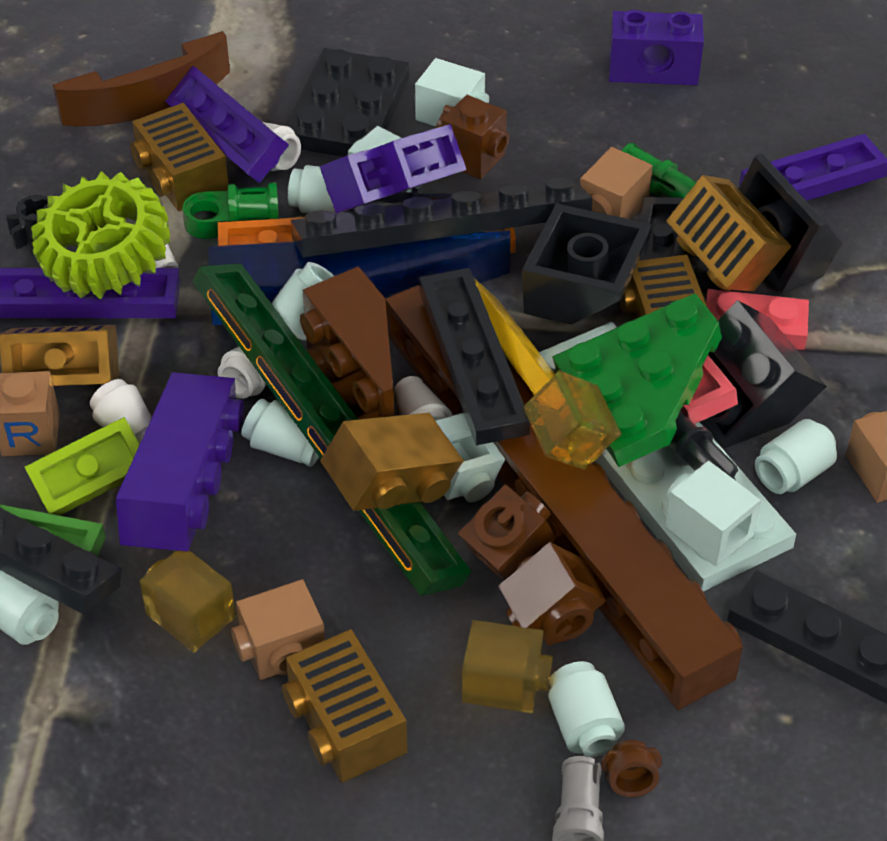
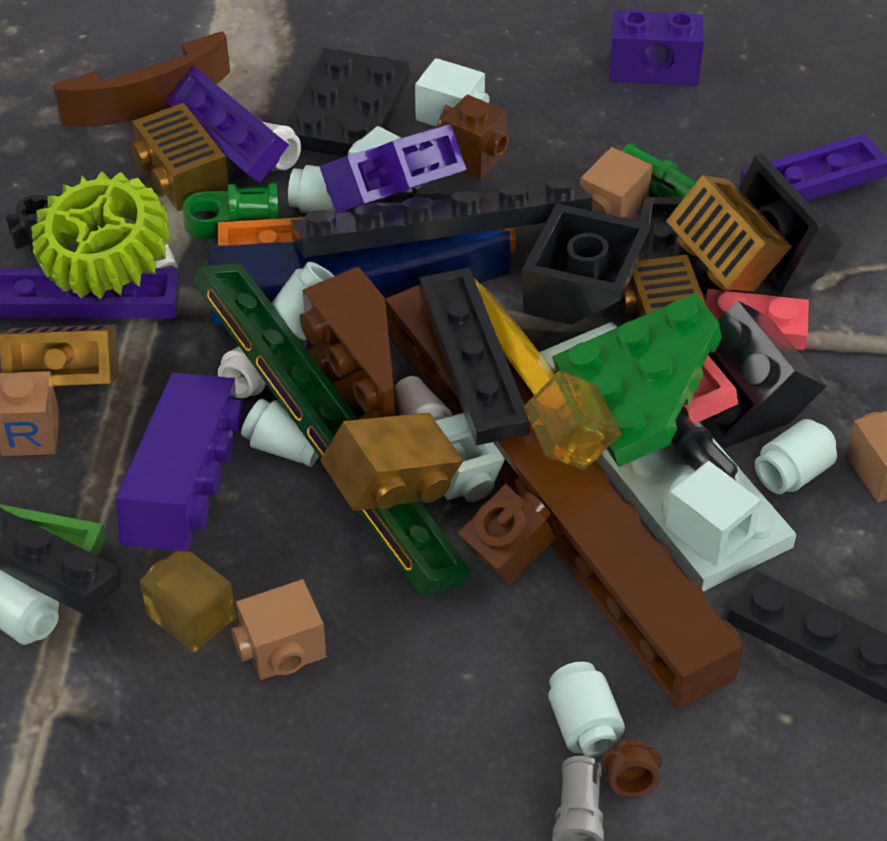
(84, 467): lime plate -> none
(117, 401): white cone -> none
(346, 706): pearl gold brick -> none
(504, 666): clear yellow brick -> none
(552, 594): reddish brown brick -> none

